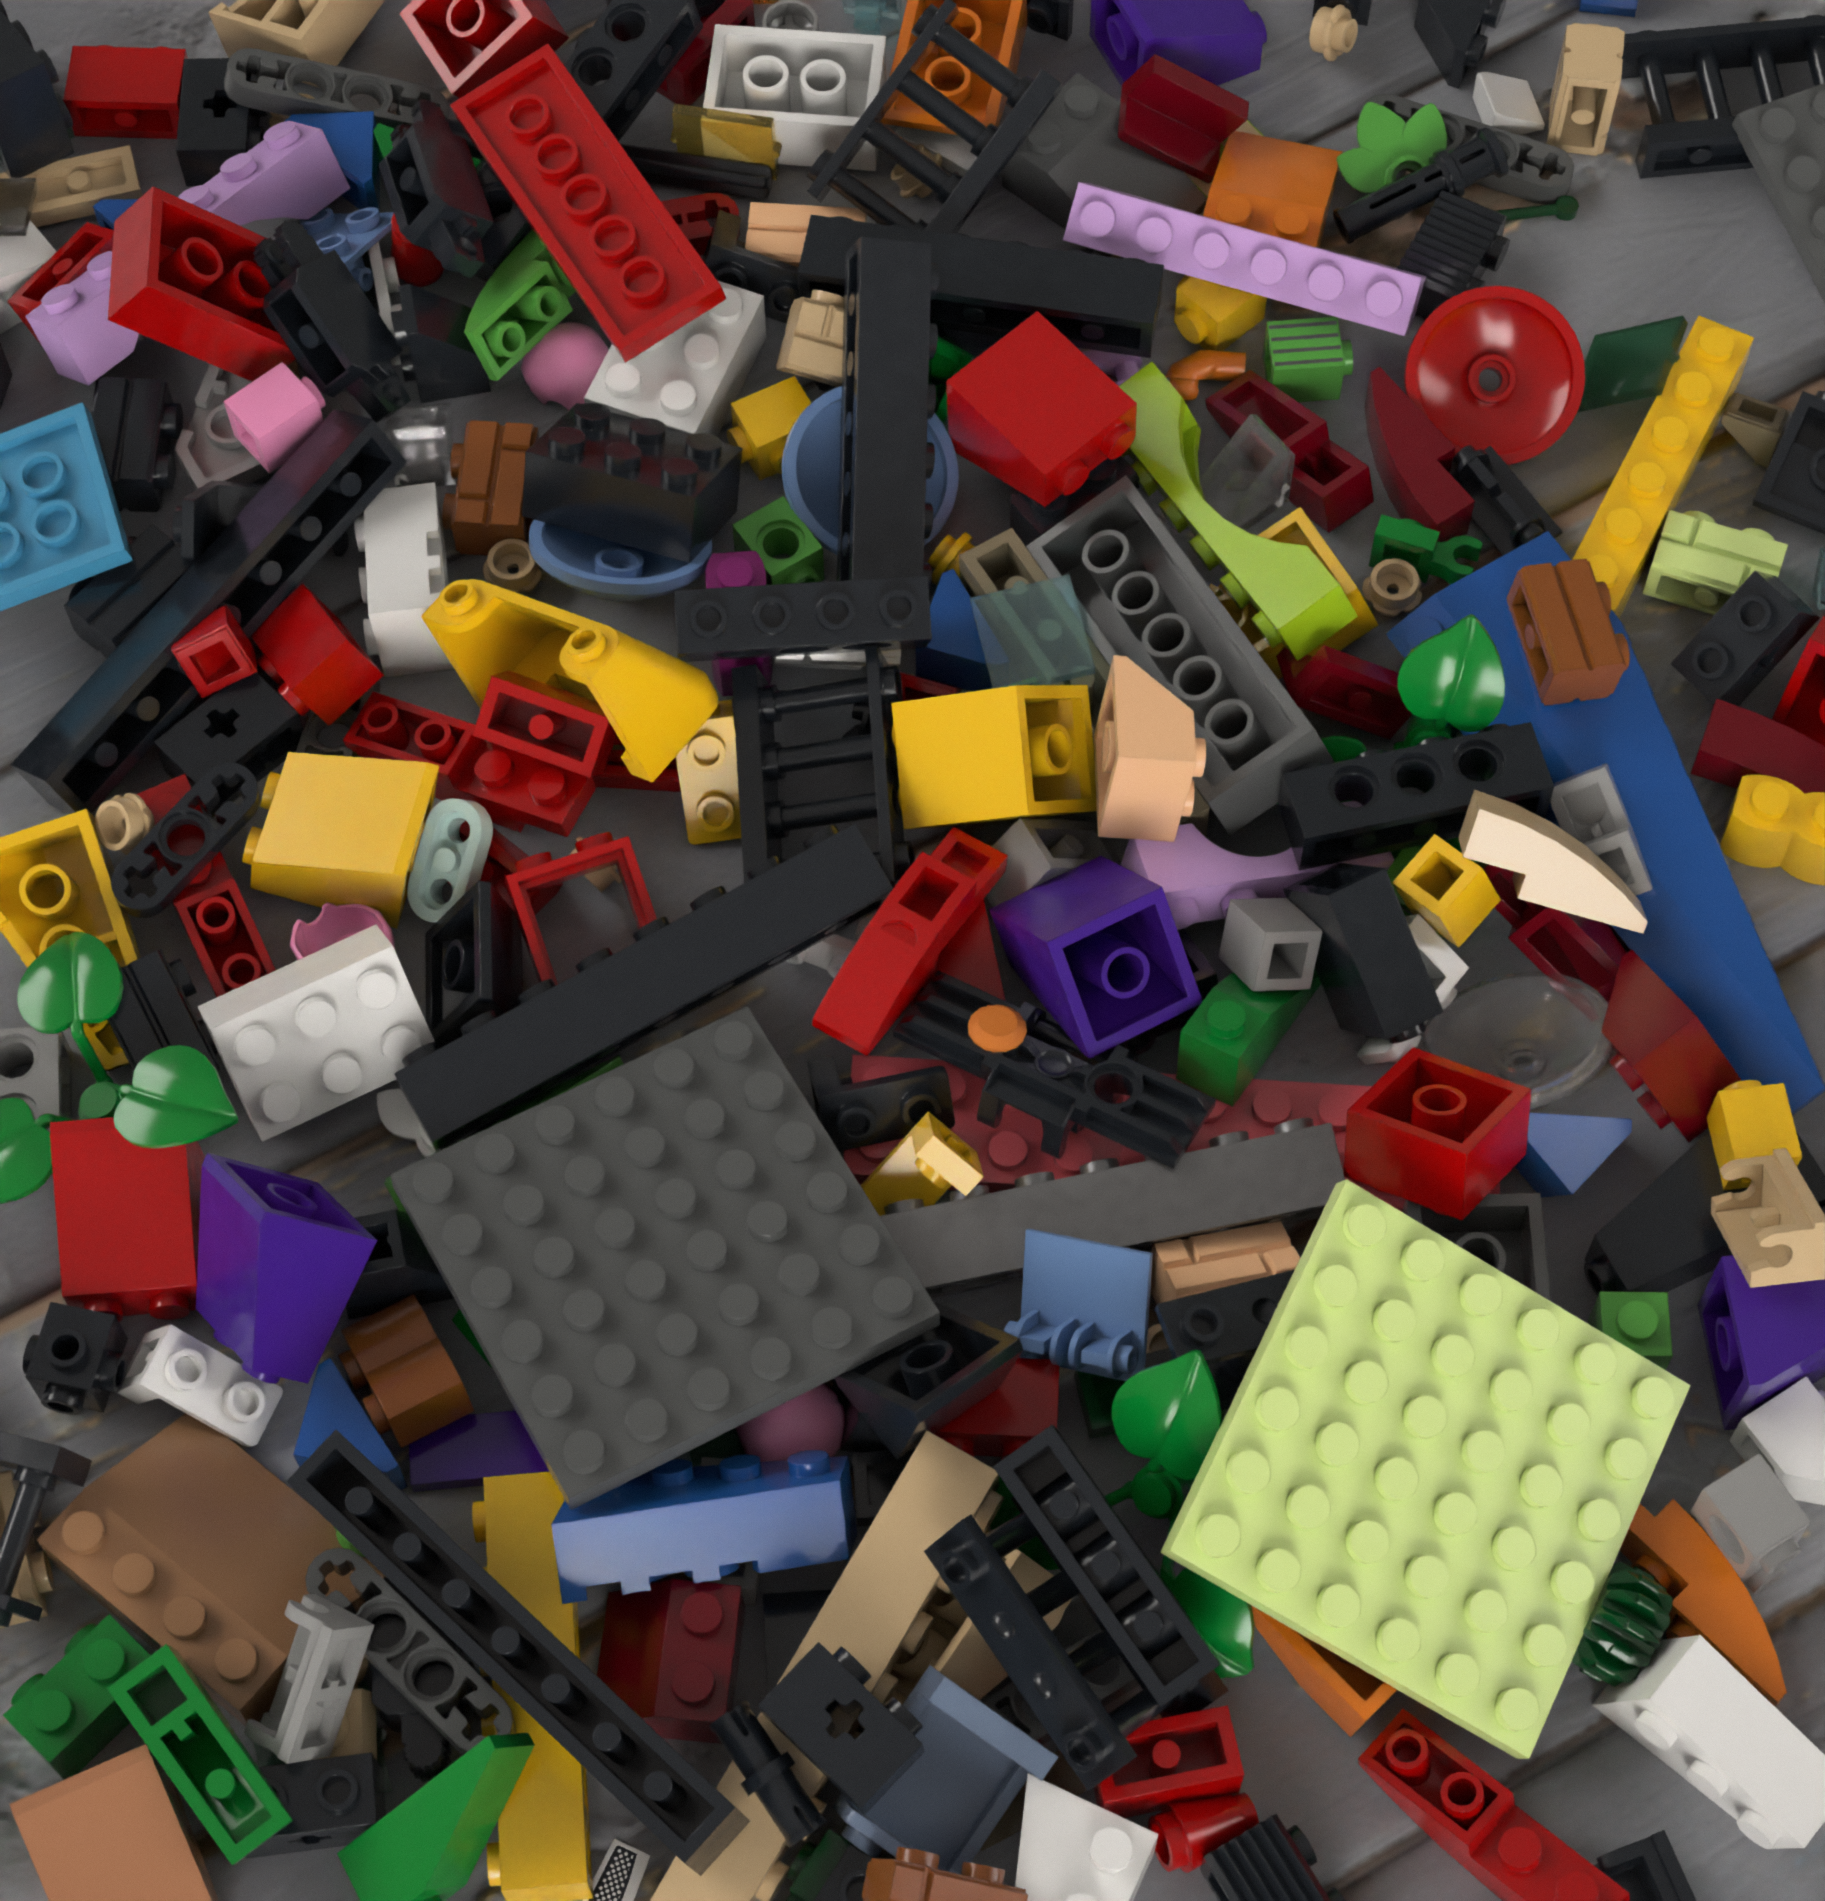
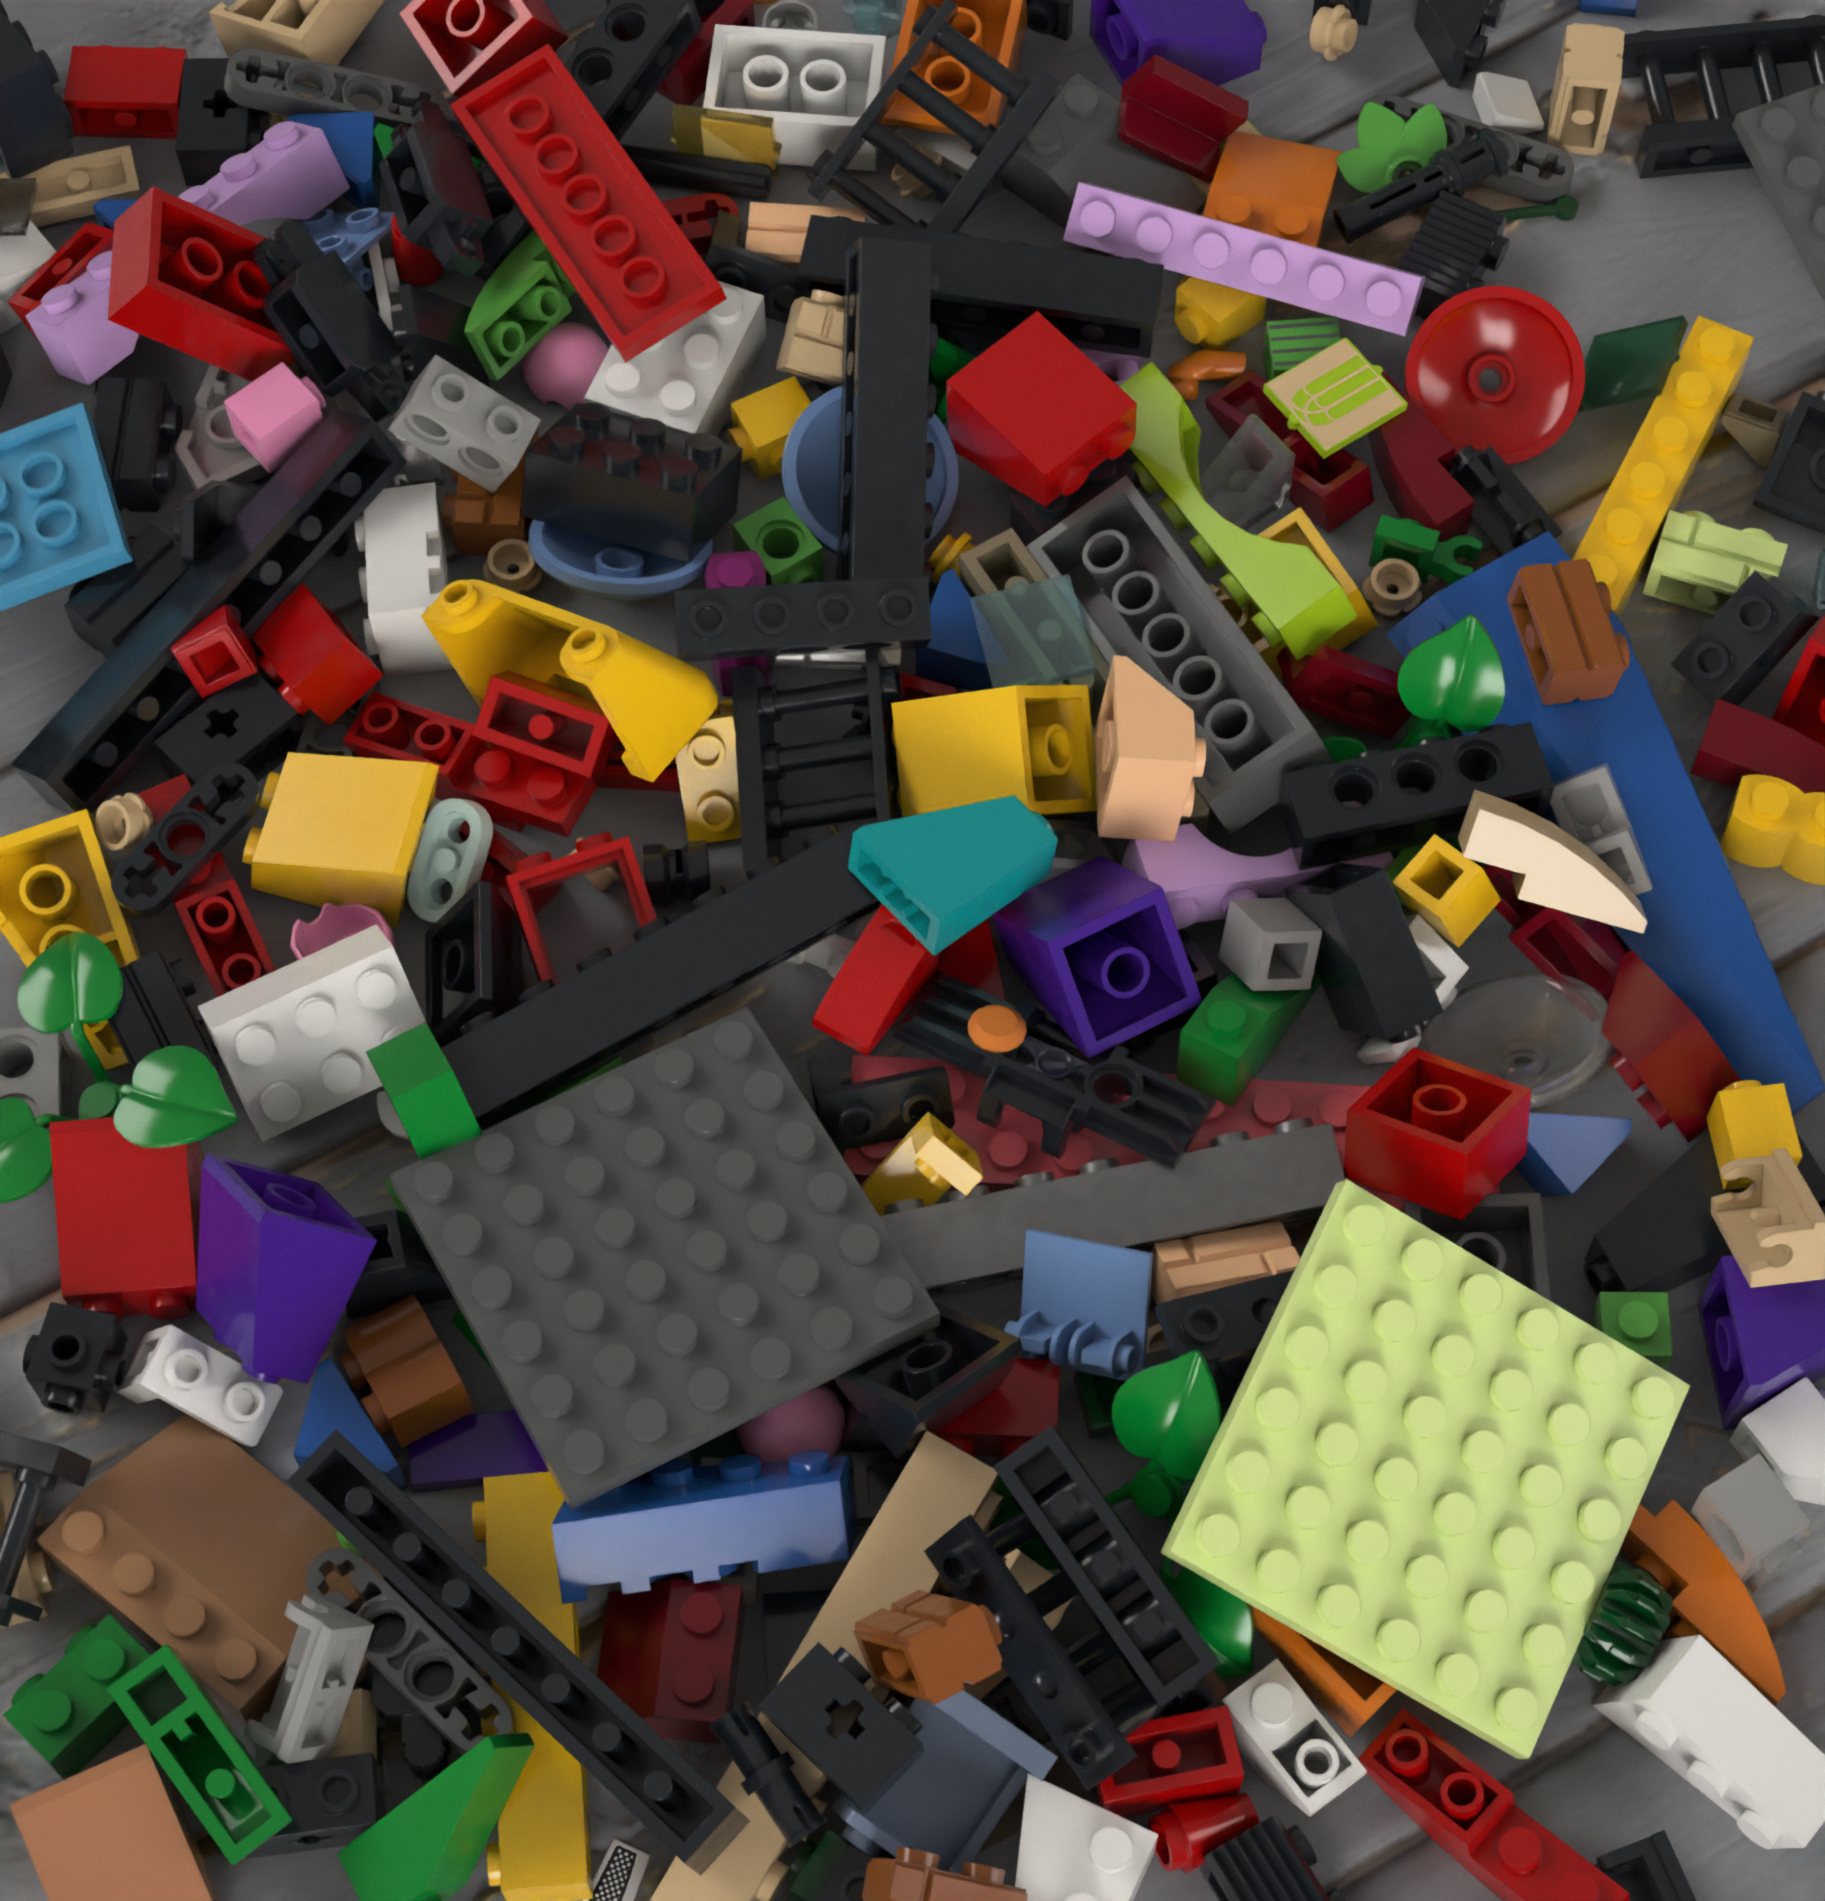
(424, 1091): none -> green slope
(464, 424): none -> light grey brick
(662, 871): none -> black wheel
(929, 1645): none -> dark orange brick
(953, 865): none -> teal slope
(1290, 1740): none -> white slope
(1334, 397): none -> piece

